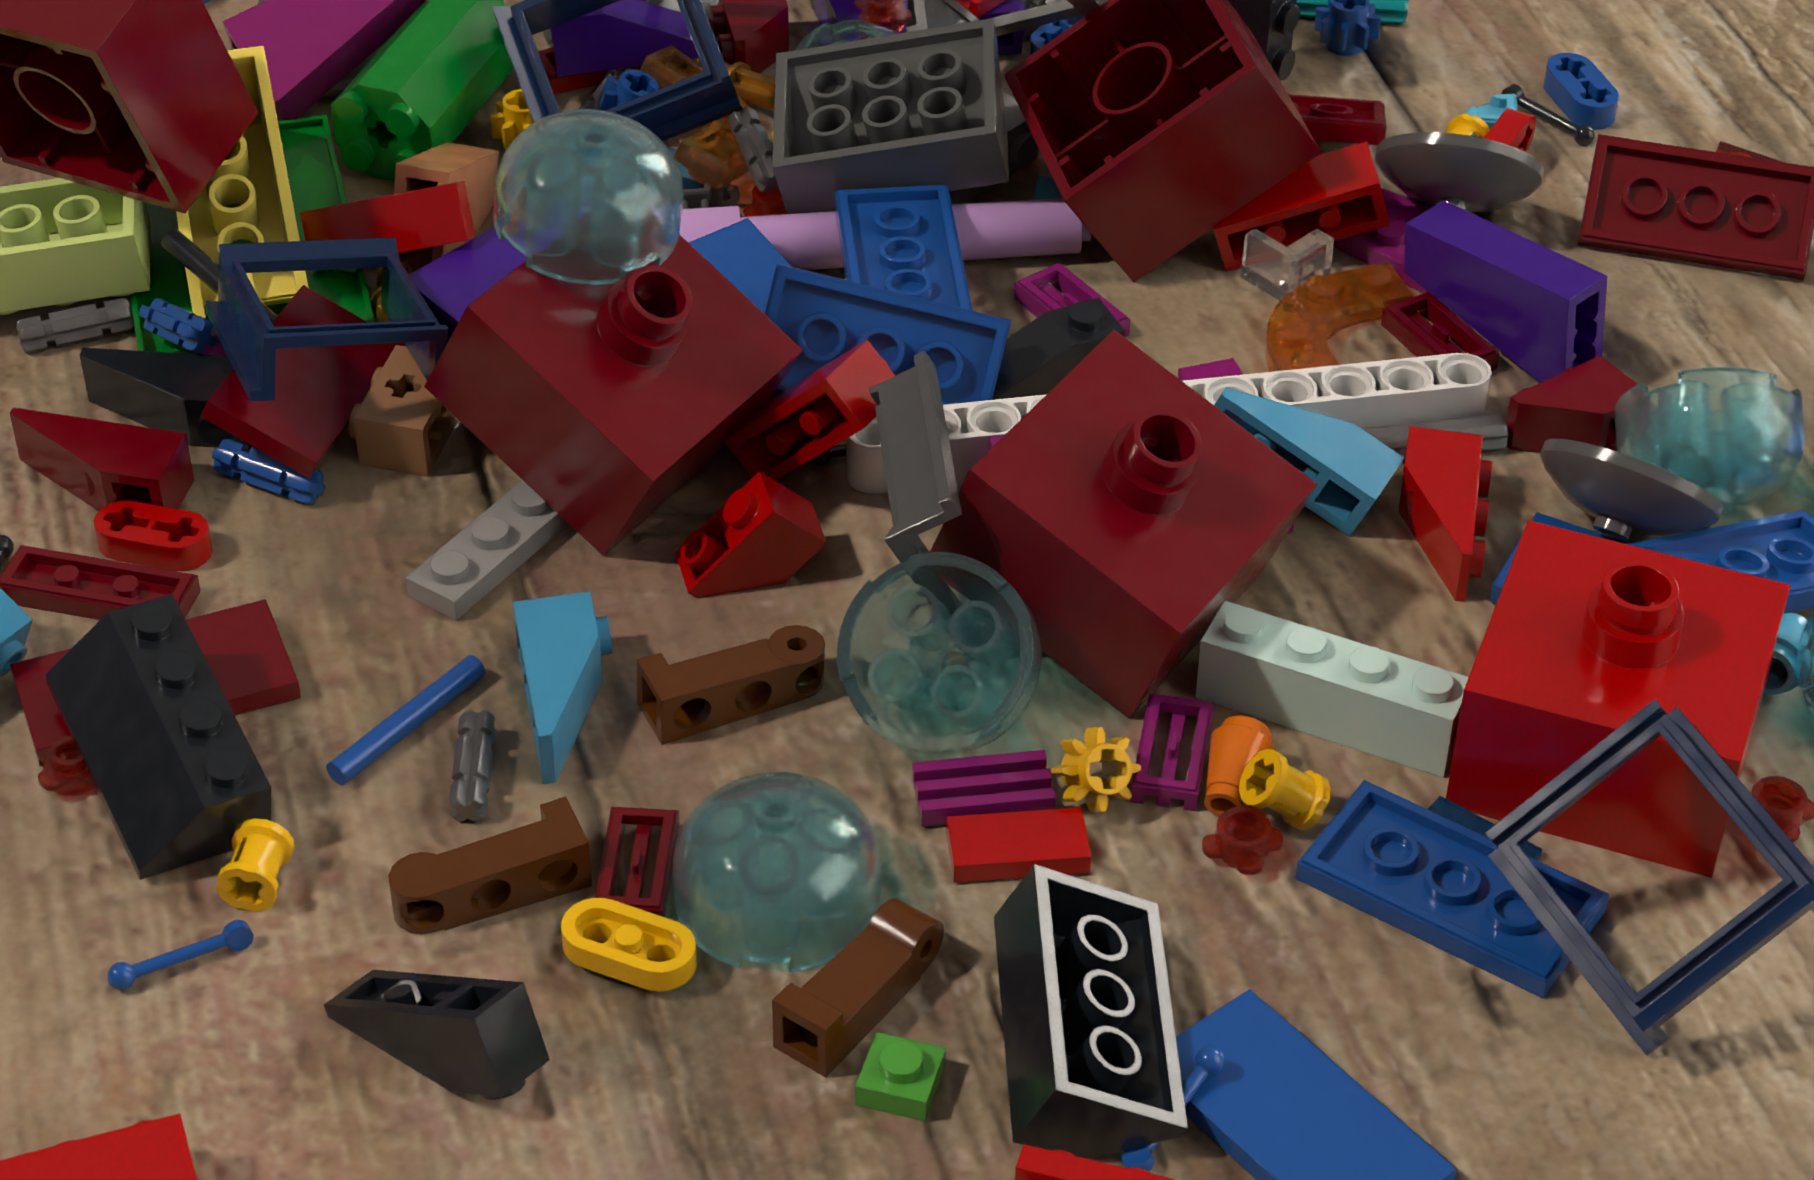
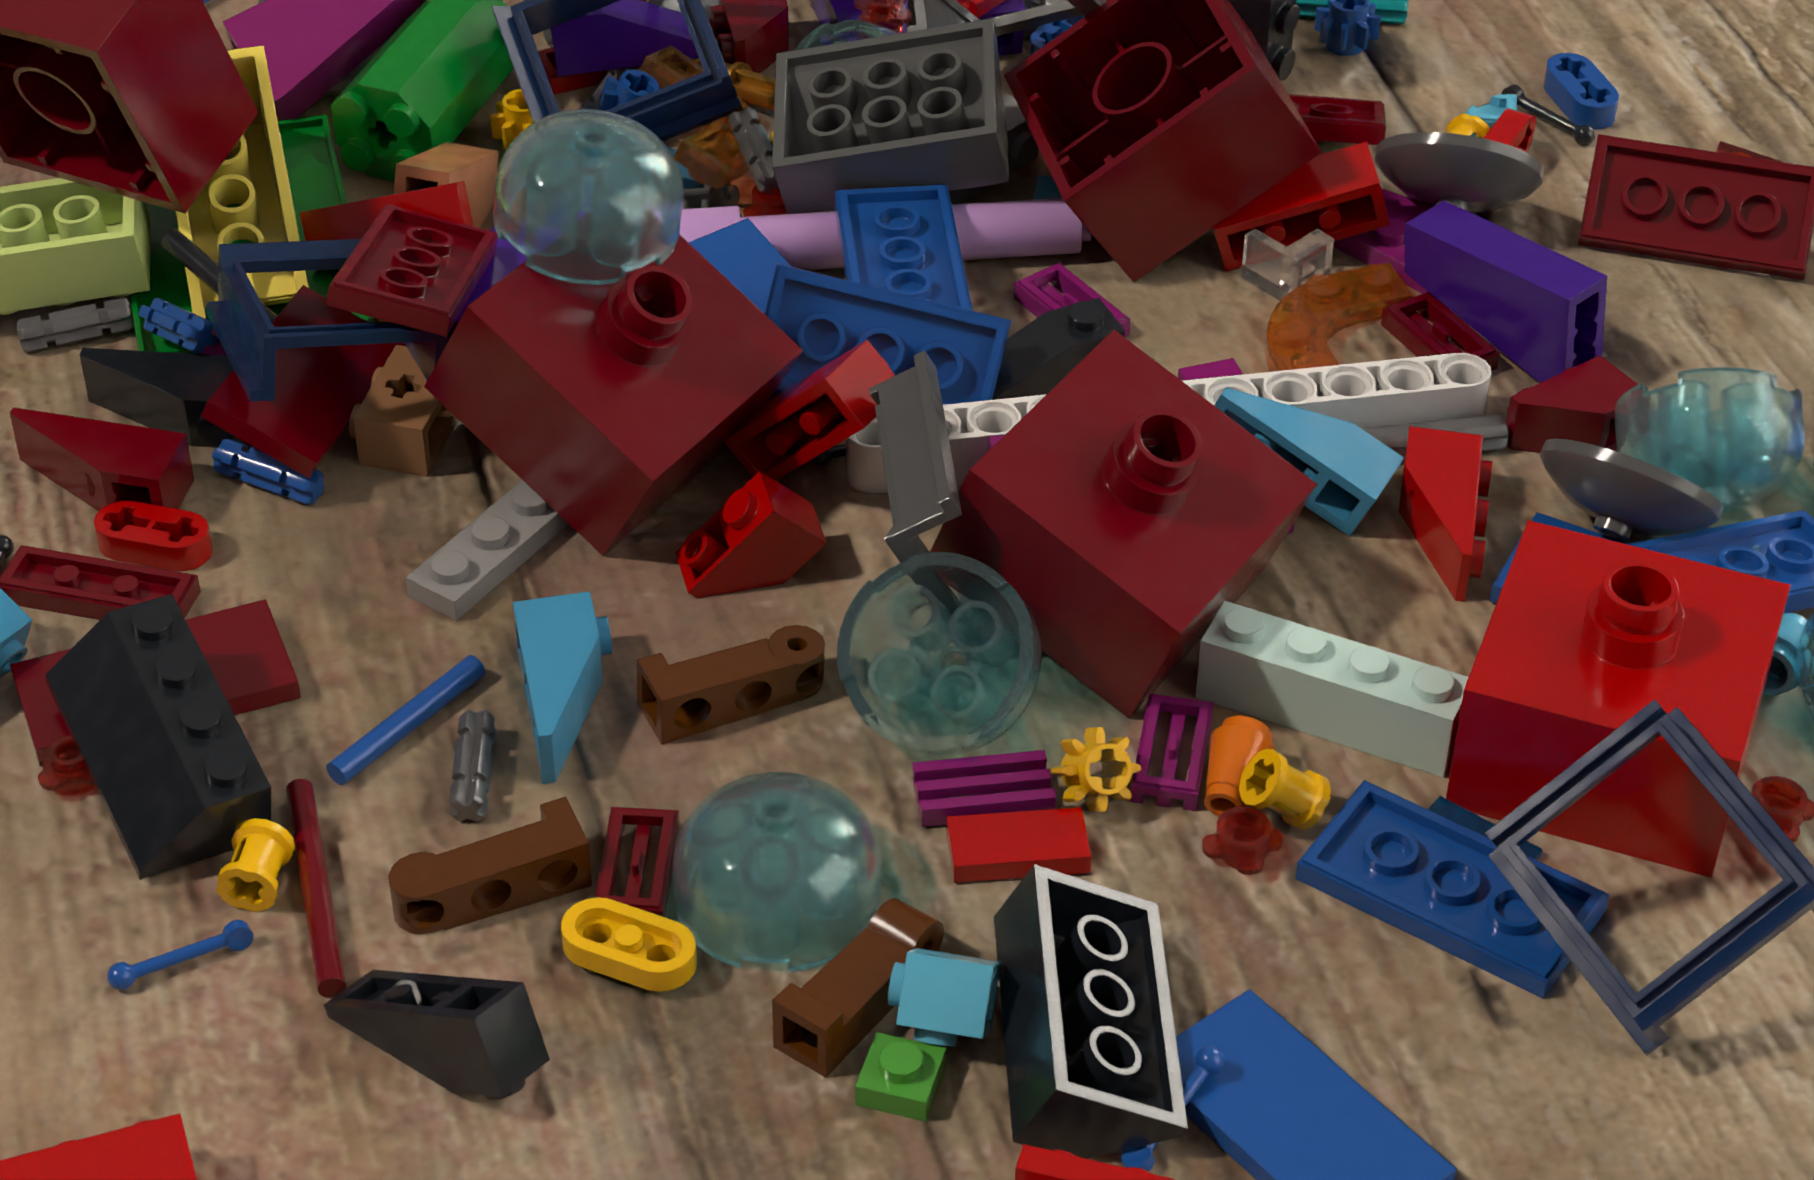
(315, 888): none -> dark red bar
(413, 270): none -> dark red tile
(944, 995): none -> medium azure brick

